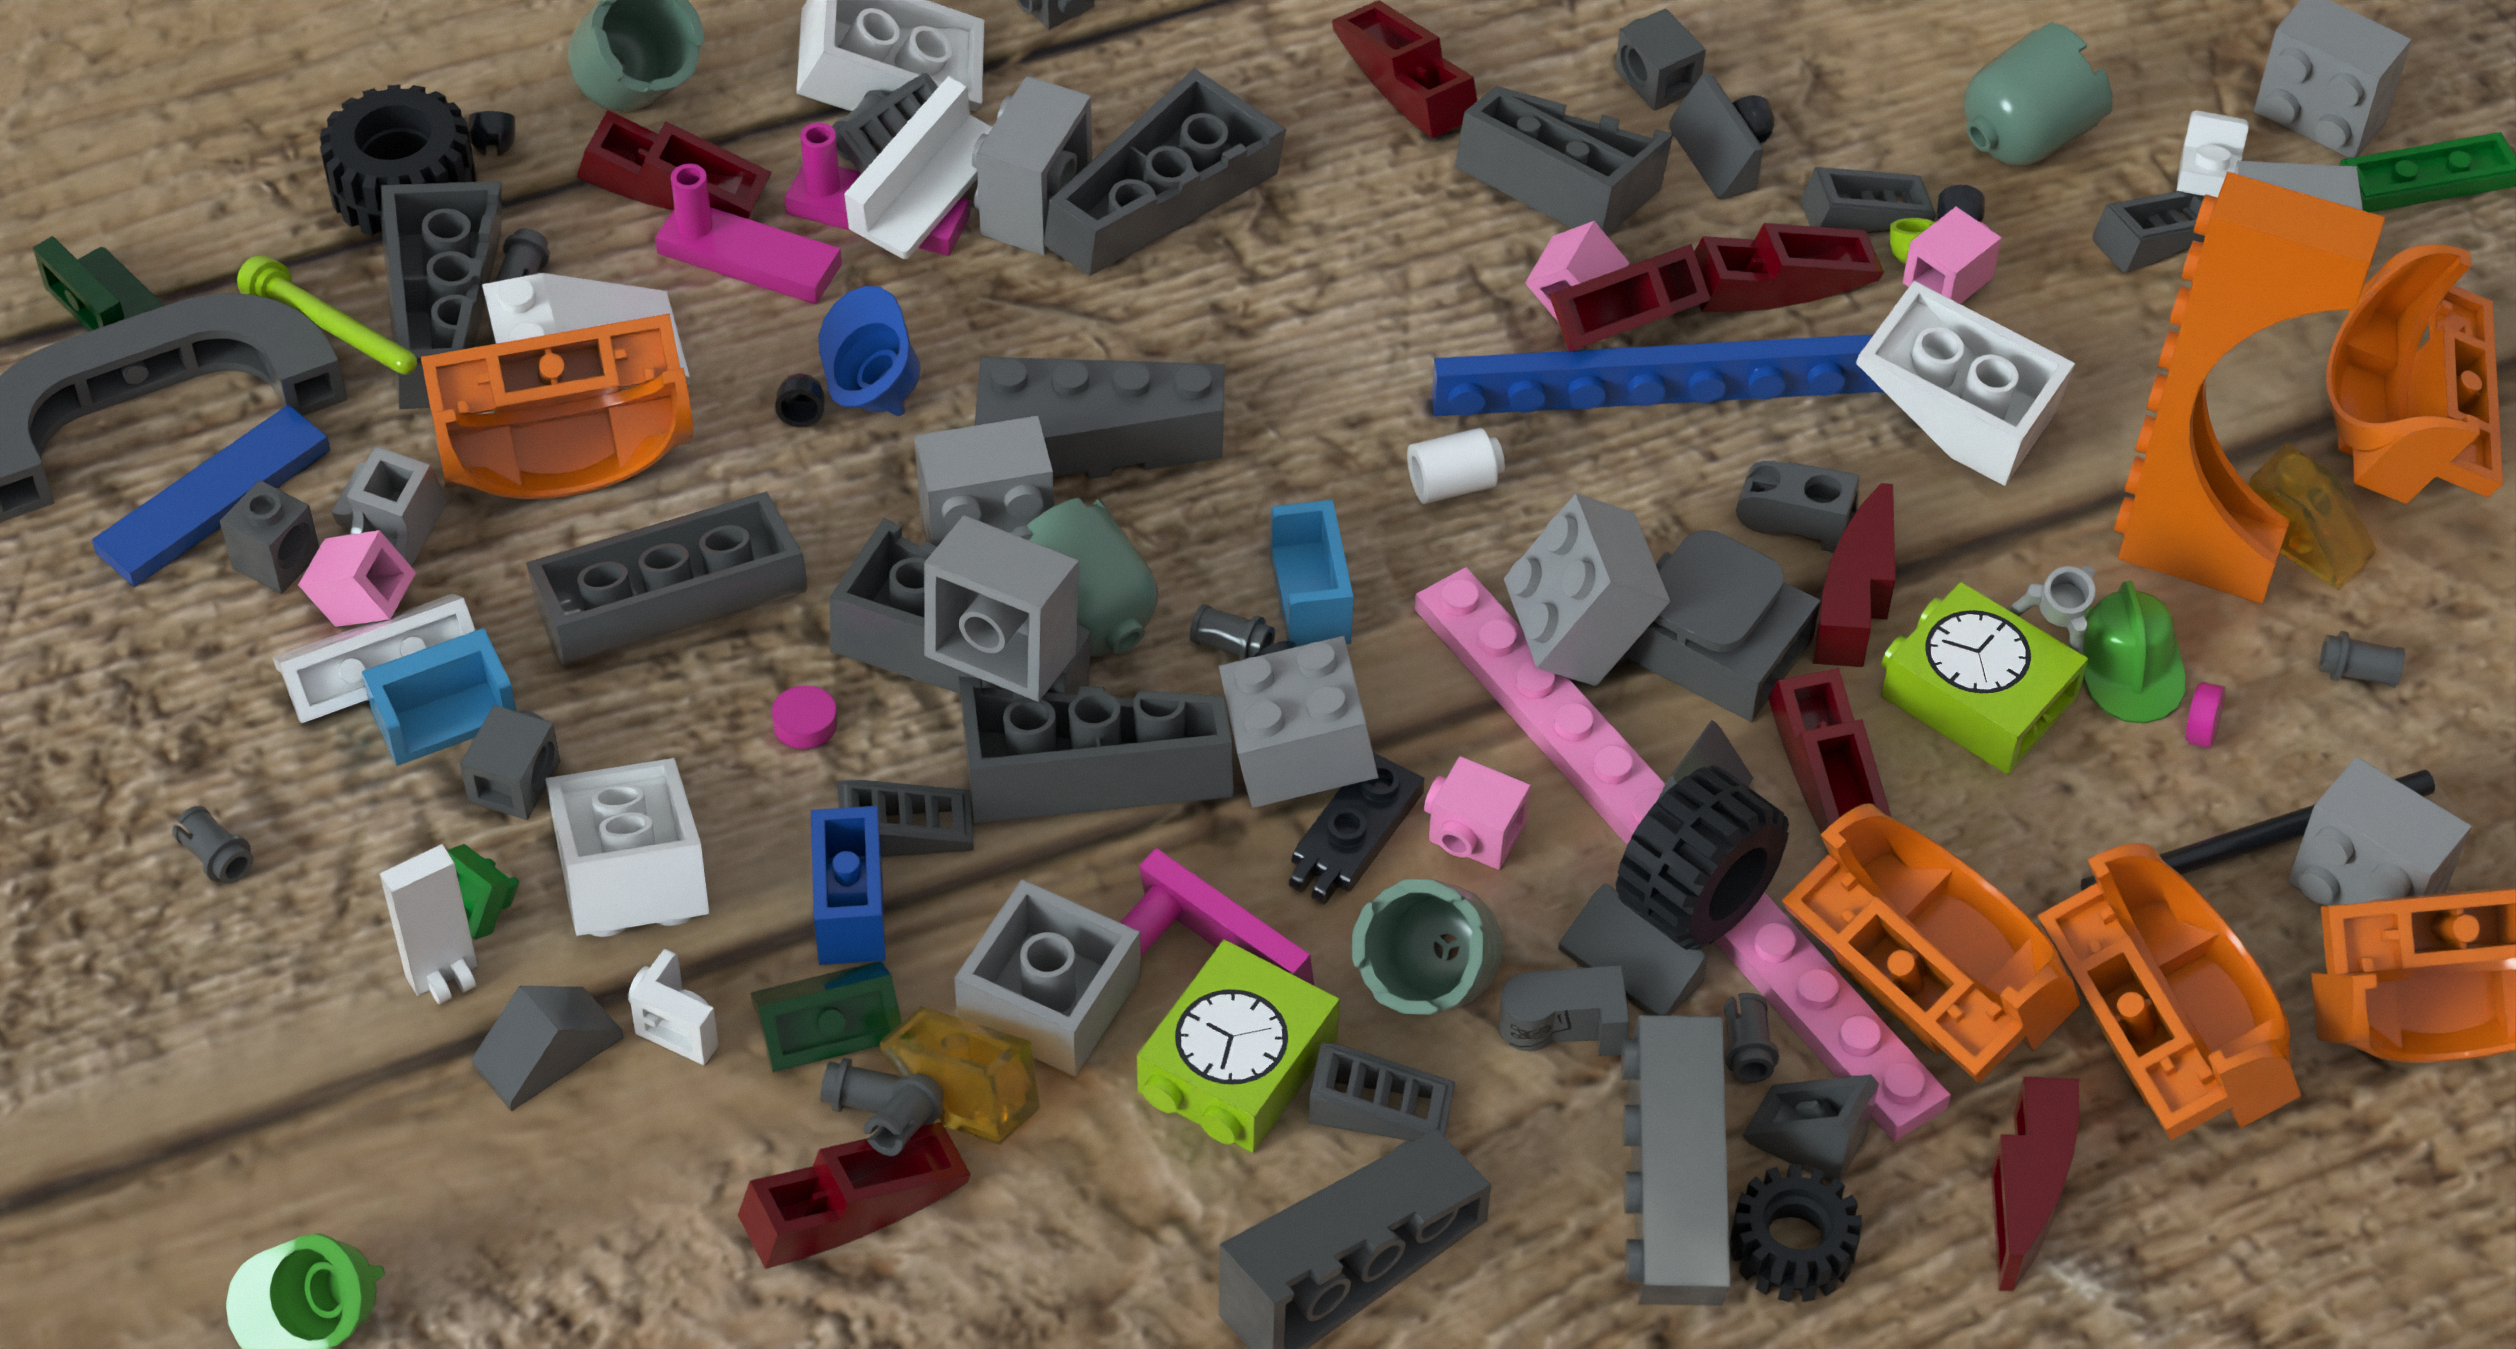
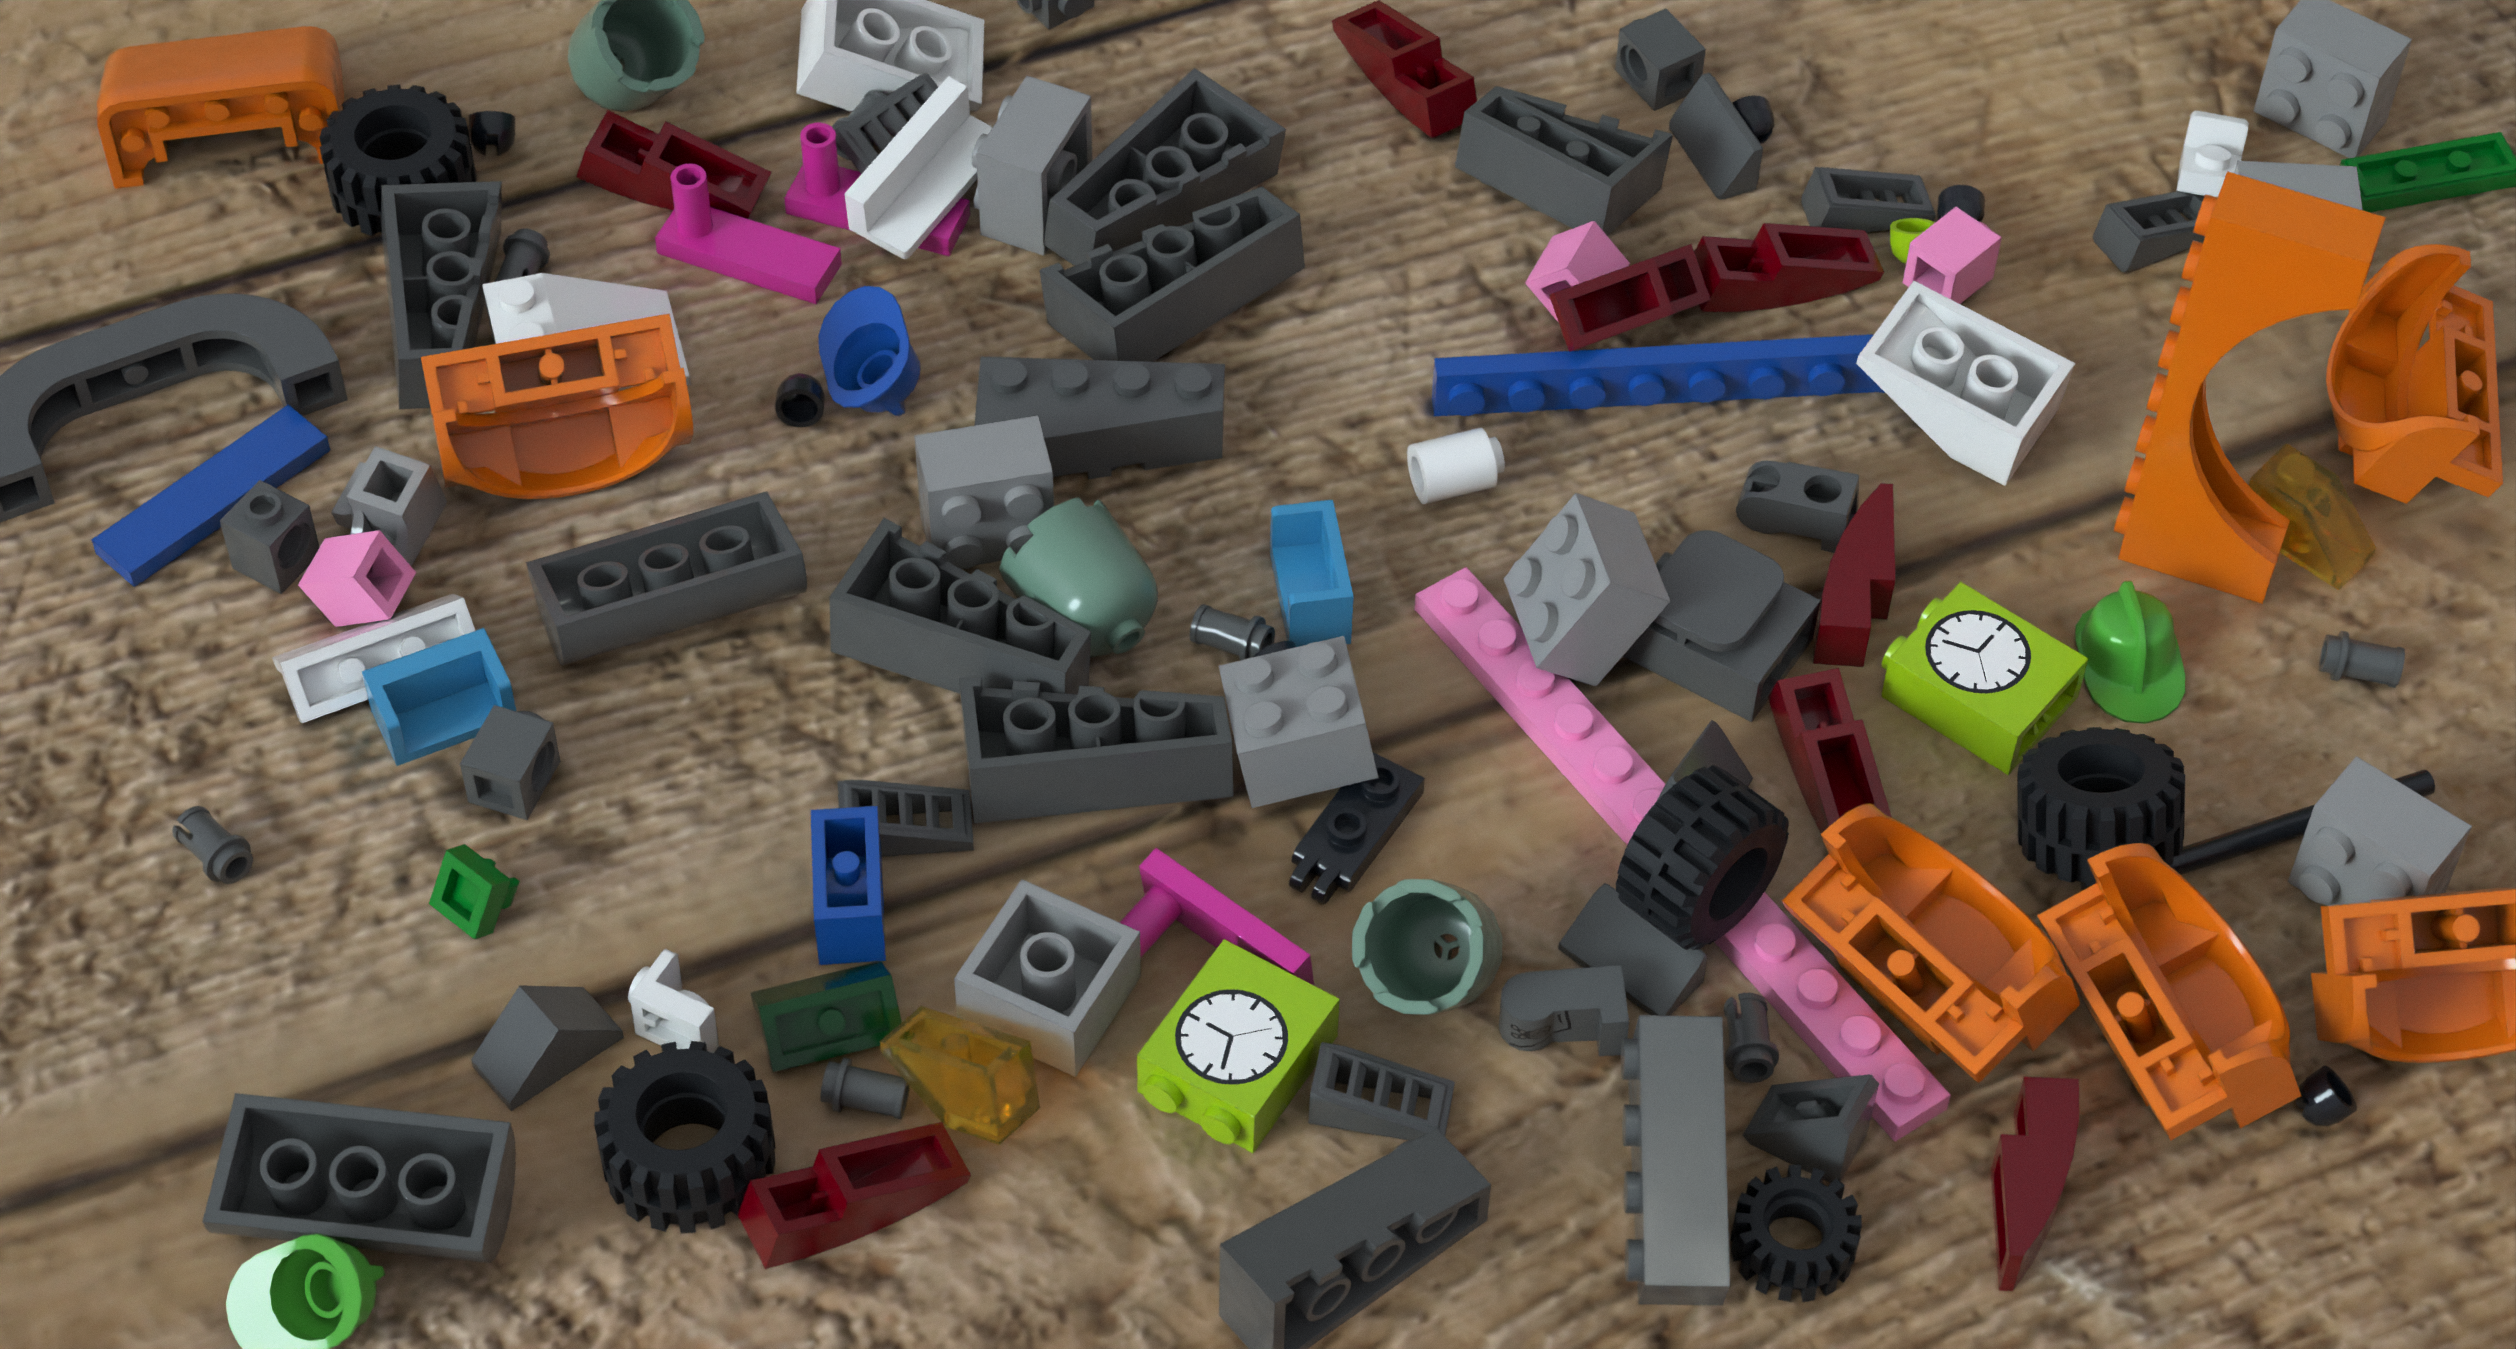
(93, 288): dark green panel -> none
(215, 88): none -> orange windscreen
(272, 280): lime piece -> none
(364, 1178): none -> dark grey brick
(430, 923): white hinge -> none
(627, 847): white slope -> none
(676, 1091): none -> black tyre
(804, 717): dark pink tile -> none
(914, 1103): dark grey pin -> none
(1000, 608): light grey brick -> none
(1175, 280): none -> dark grey wedge
(1477, 812): bright pink brick -> none
(2035, 97): sand green cylinder -> none
(2062, 601): light grey plant -> none
(2095, 795): none -> black tyre
(2205, 714): dark pink tile -> none
(2325, 1098): none -> black hinge

